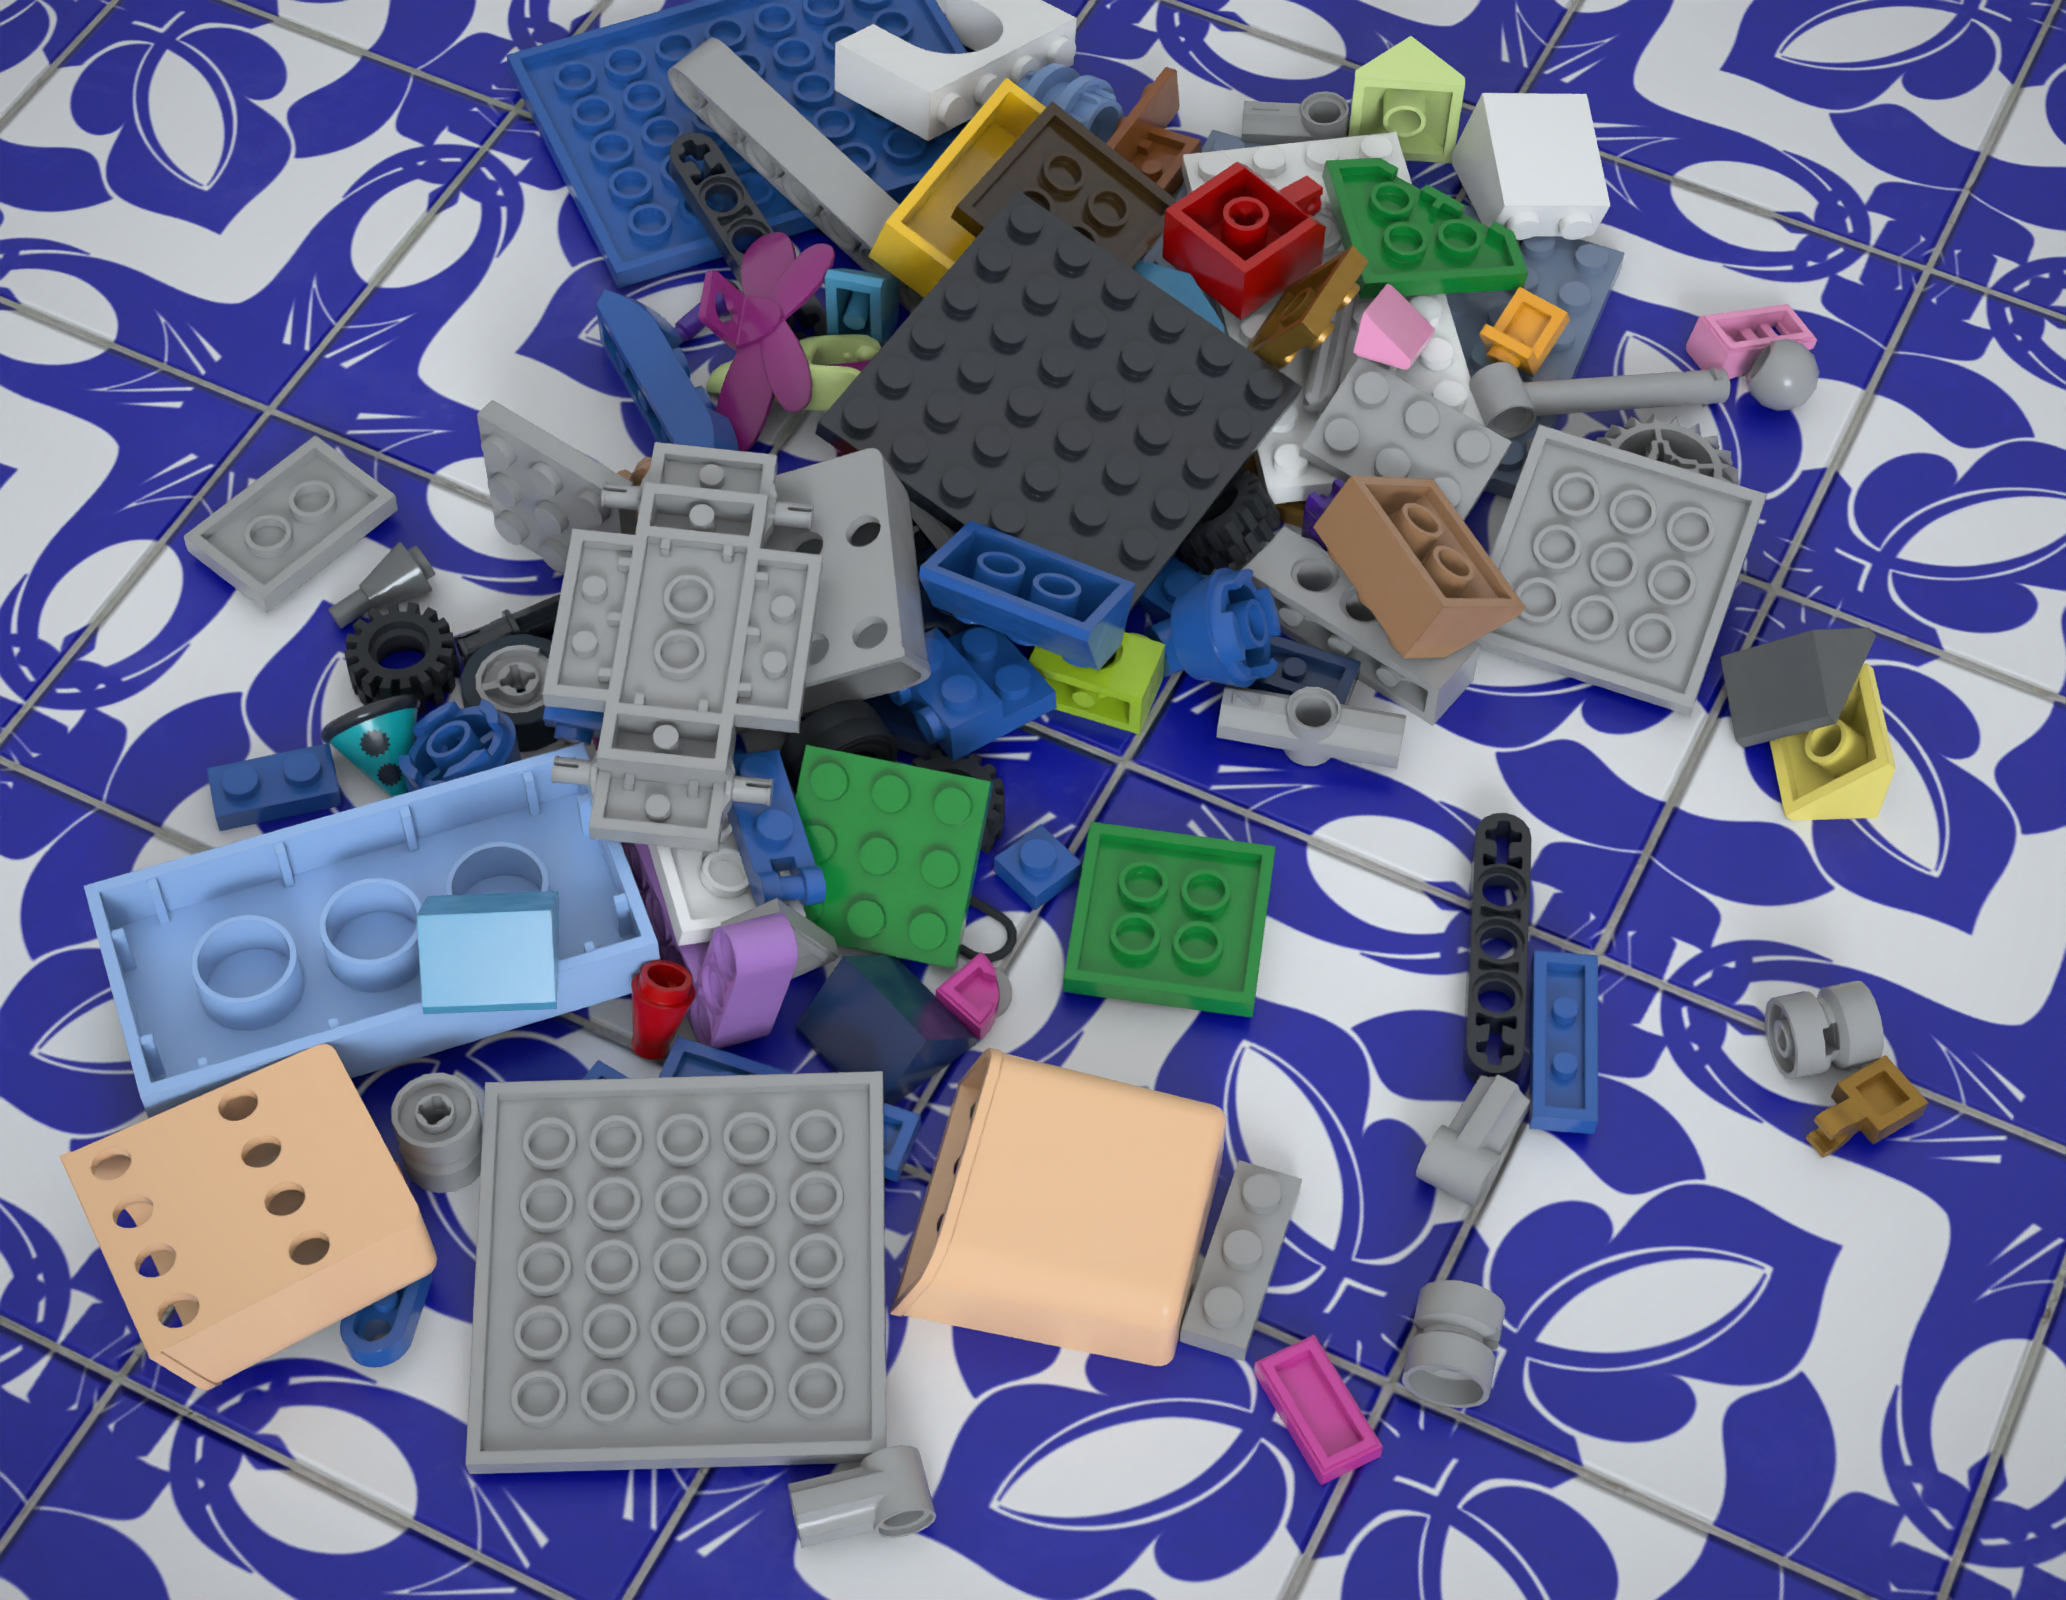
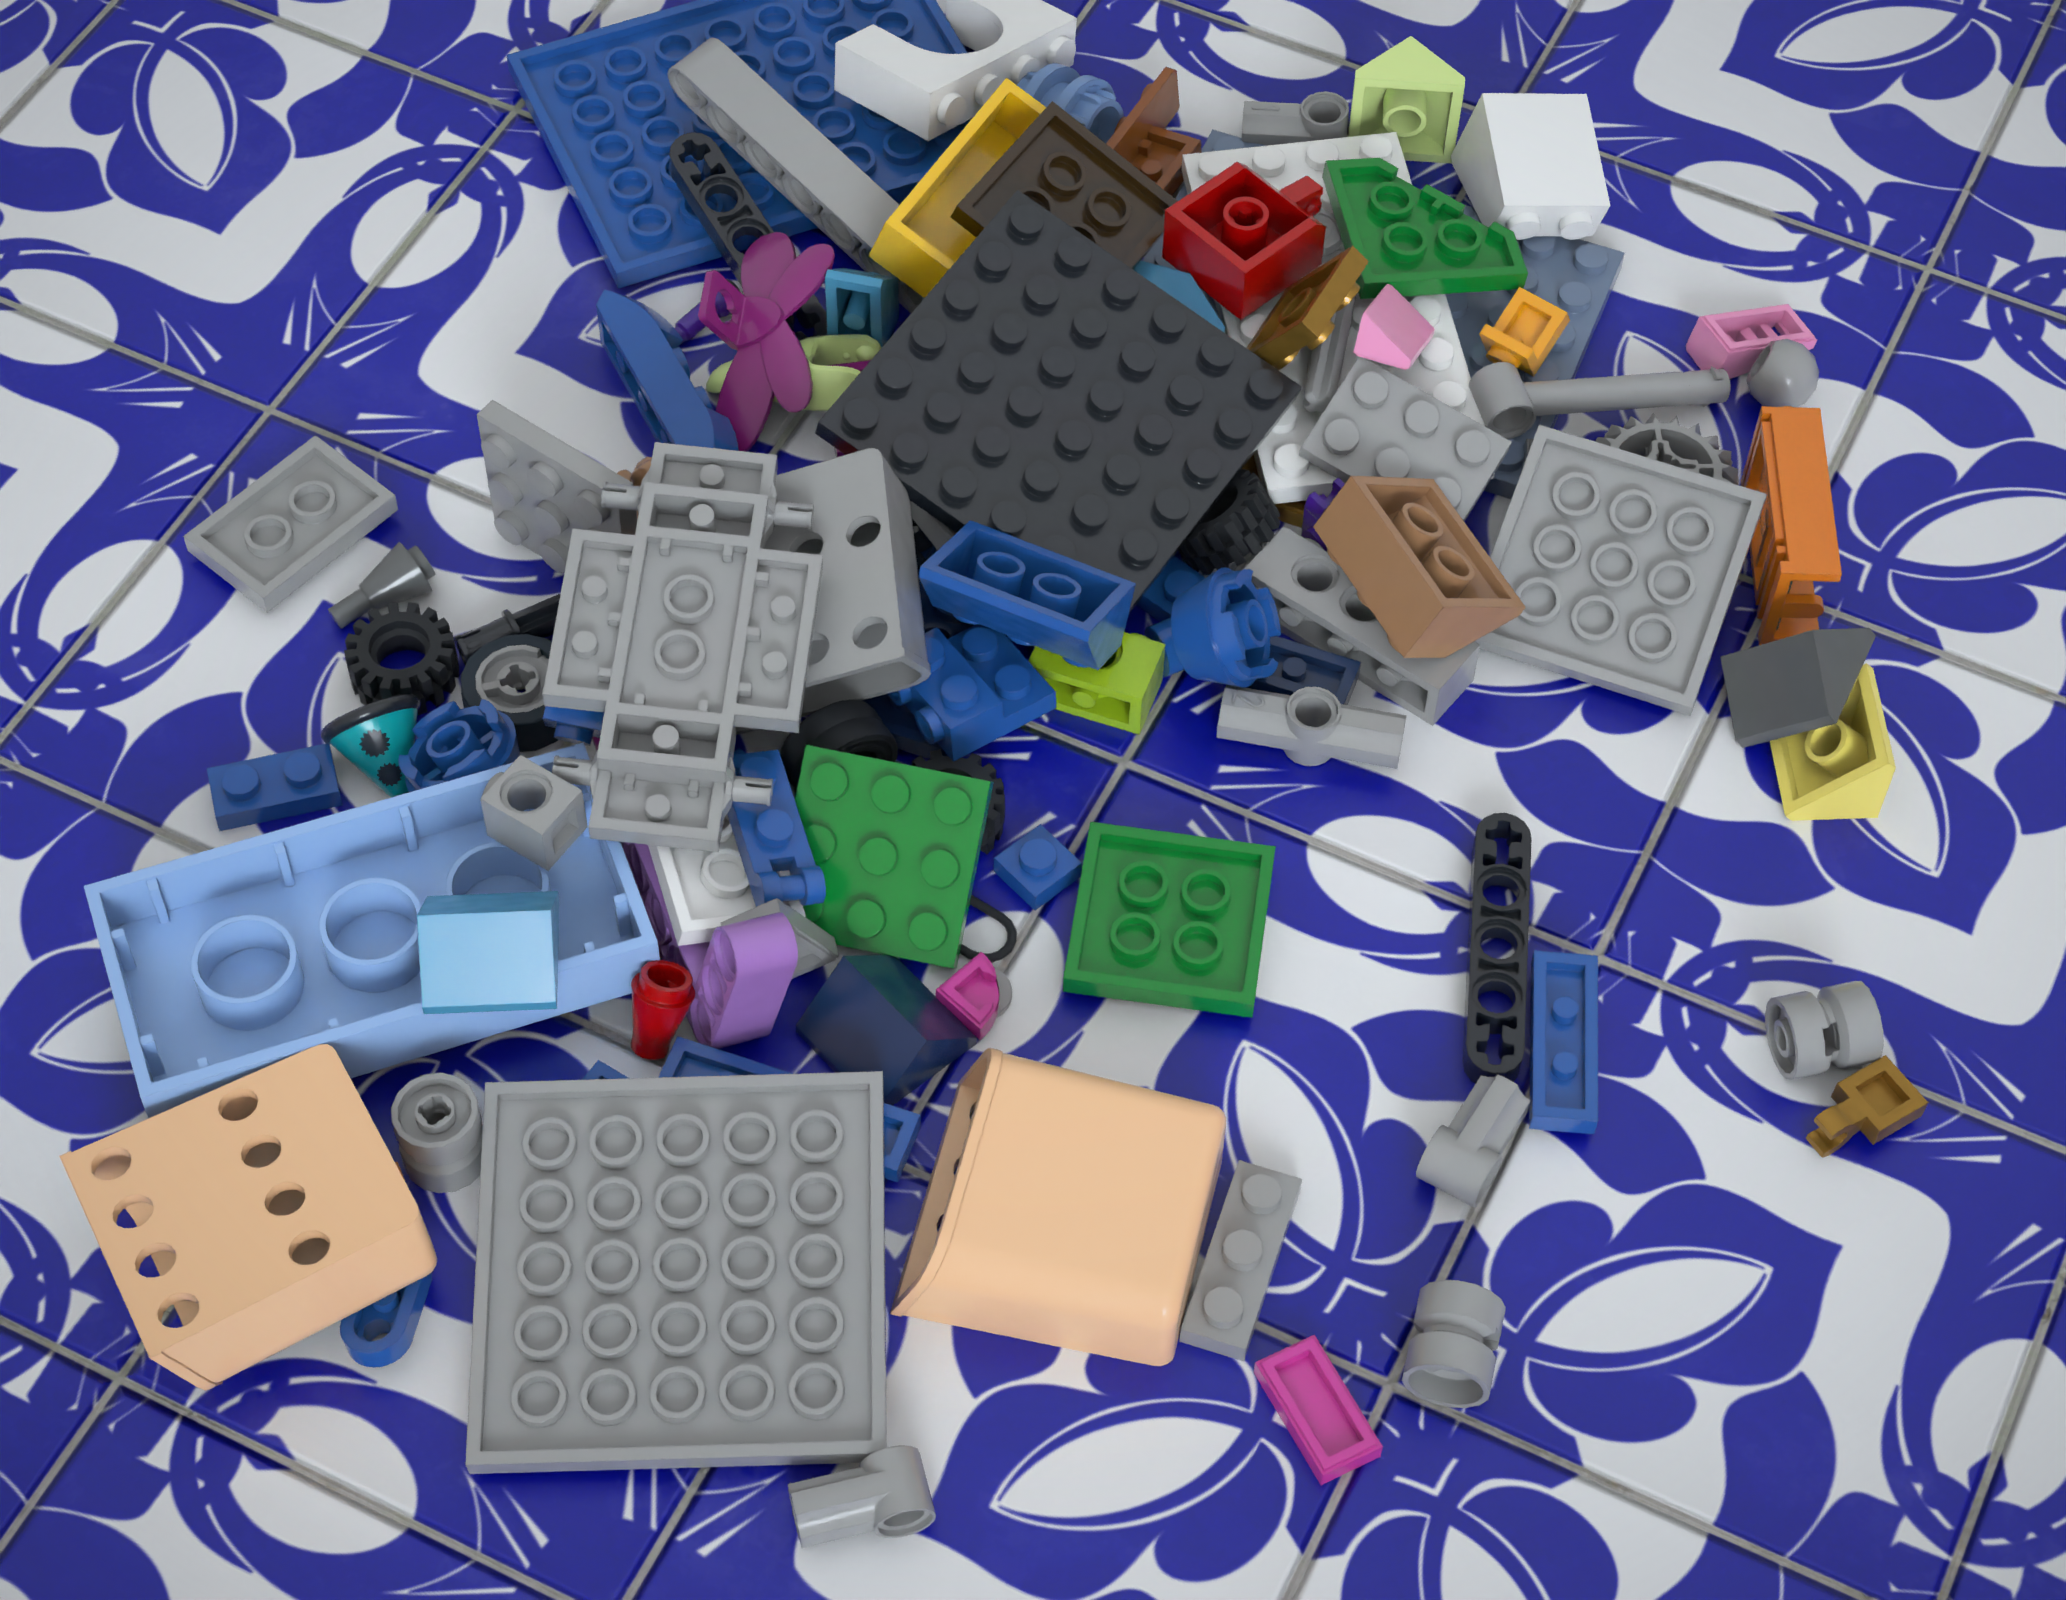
(539, 833): none -> light grey brick
(1797, 524): none -> orange door

